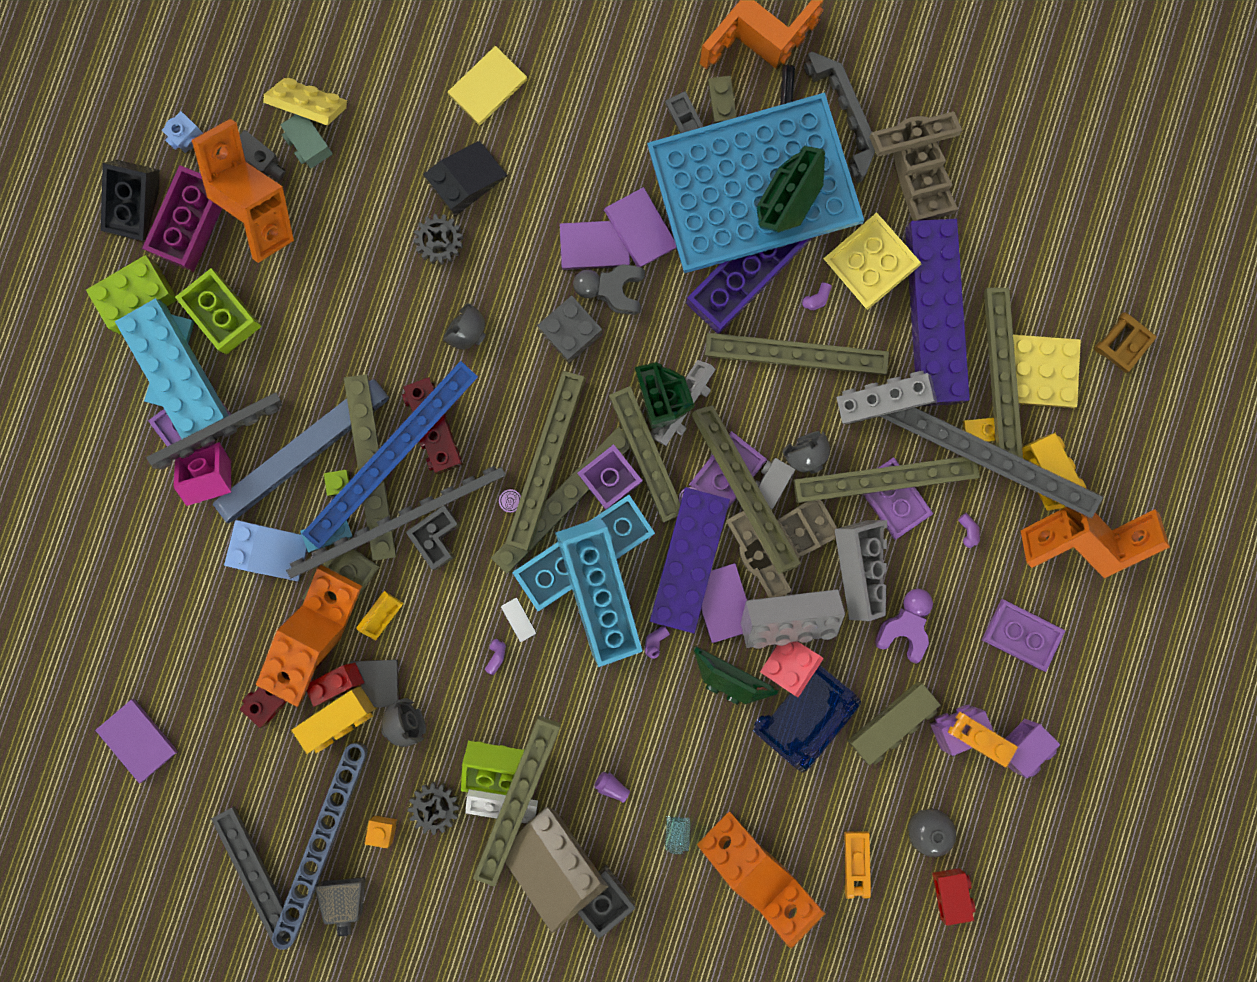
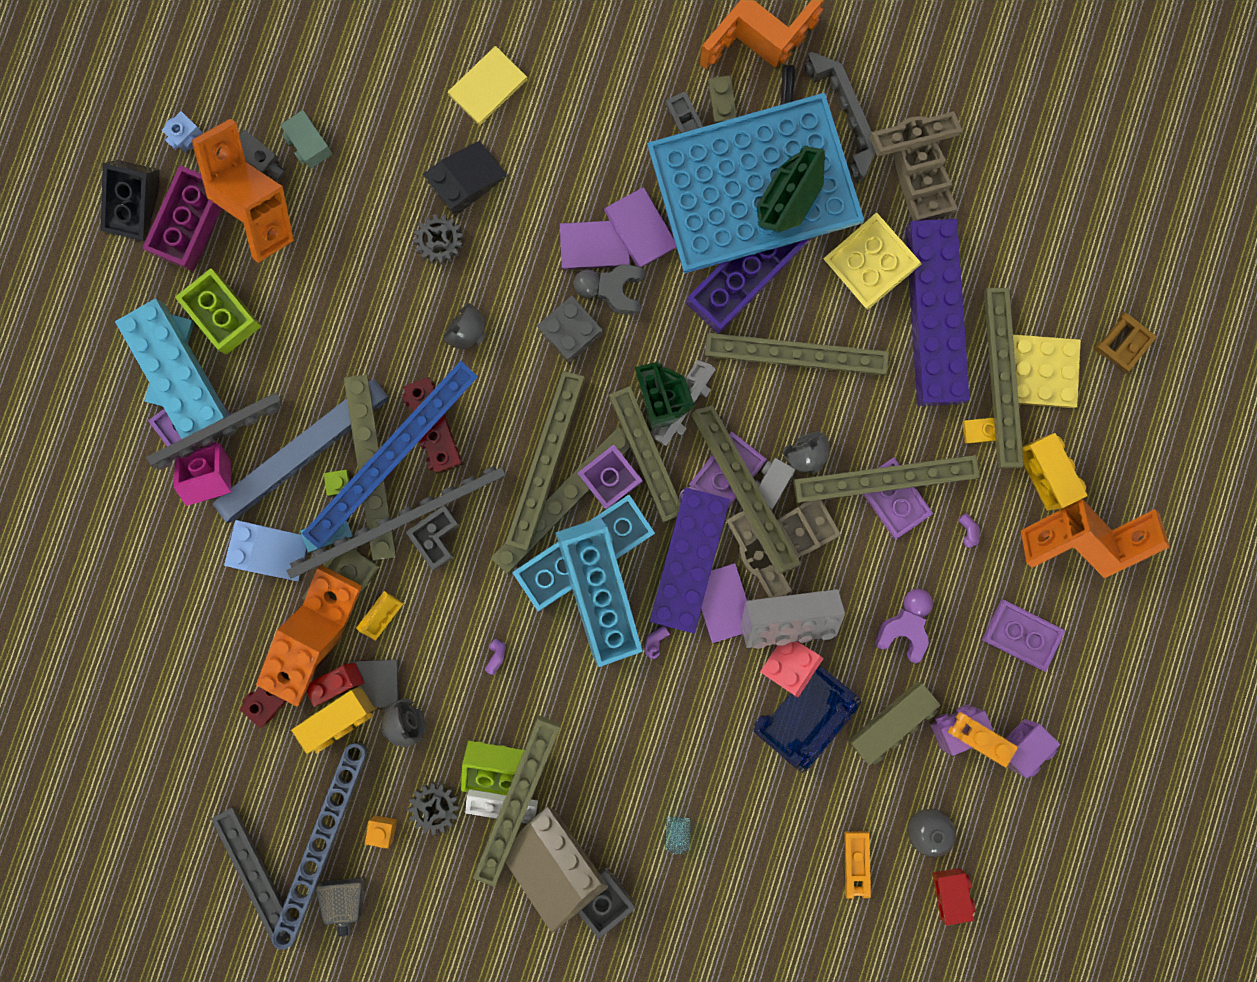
(129, 290): lime brick -> none
(136, 741): medium lavender tile -> none
(305, 101): light yellow plate -> none
(509, 500): lavender tile -> none
(518, 619): white sticker -> none
(611, 787): medium lavender cone -> none
(731, 680): dark green wedge -> none
(760, 879): orange bracket -> none
(818, 300): medium lavender arm -> none
(863, 568): light grey wedge -> none
(886, 398): light grey brick -> none
(998, 460): dark grey plate -> none

